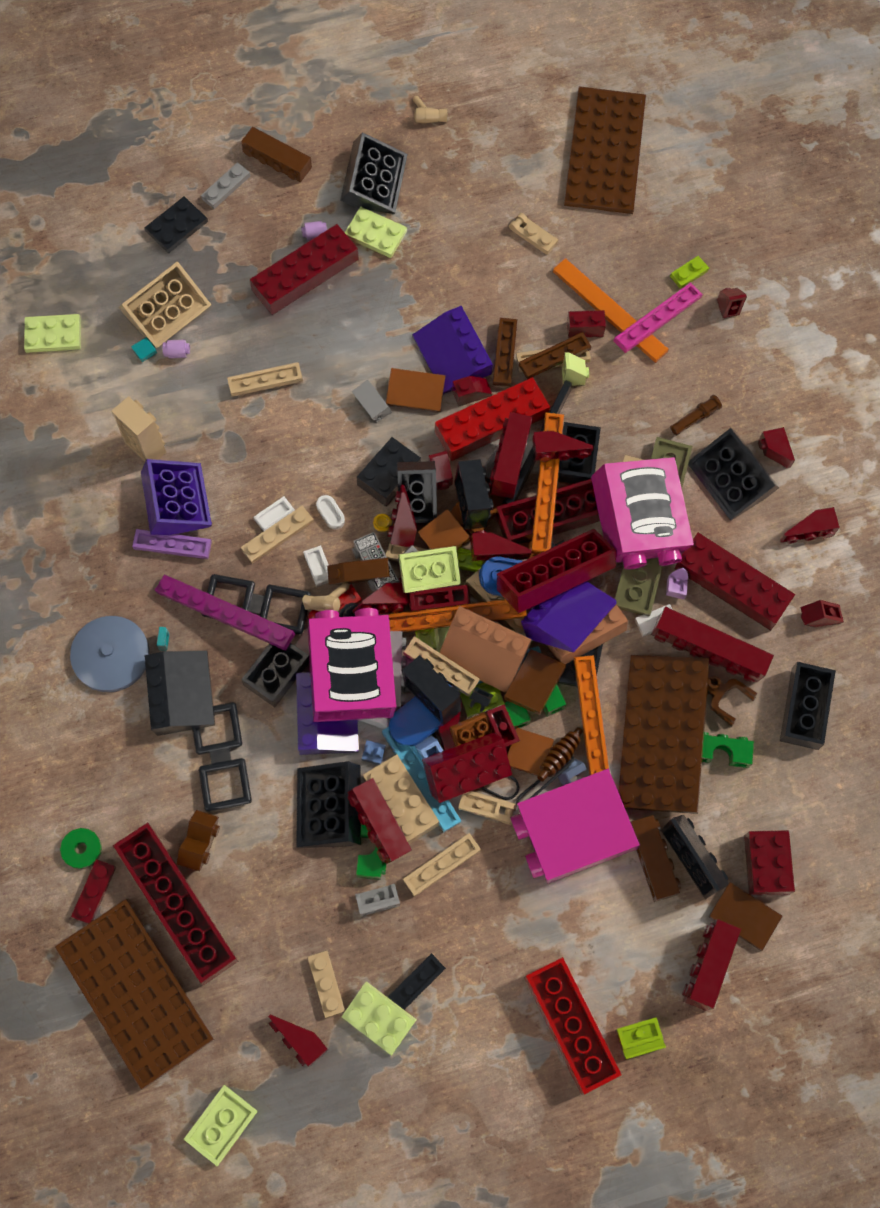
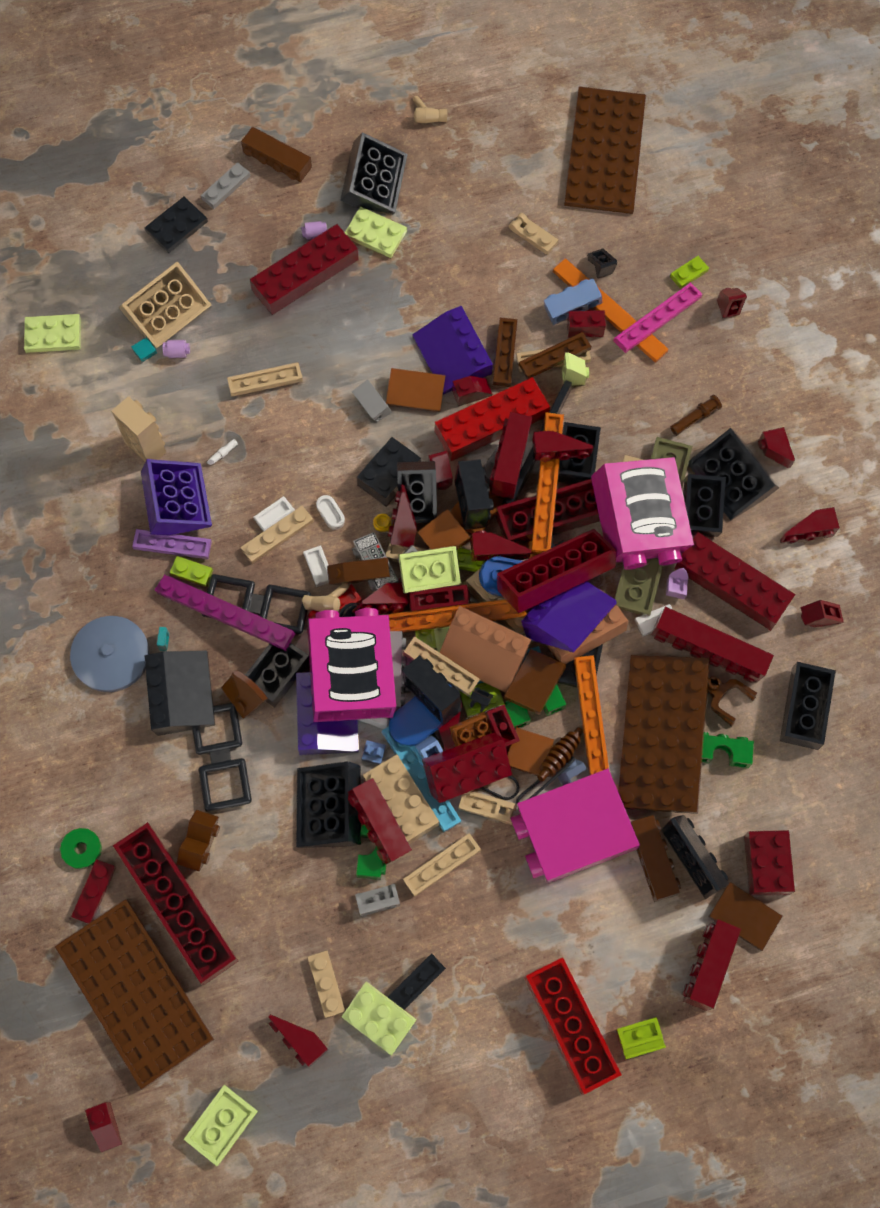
(103, 1126): none -> dark red slope
(191, 571): none -> lime plate
(222, 452): none -> white piece
(243, 693): none -> reddish brown plate
(575, 298): none -> medium blue brick
(603, 262): none -> black slope
(704, 503): none -> black brick

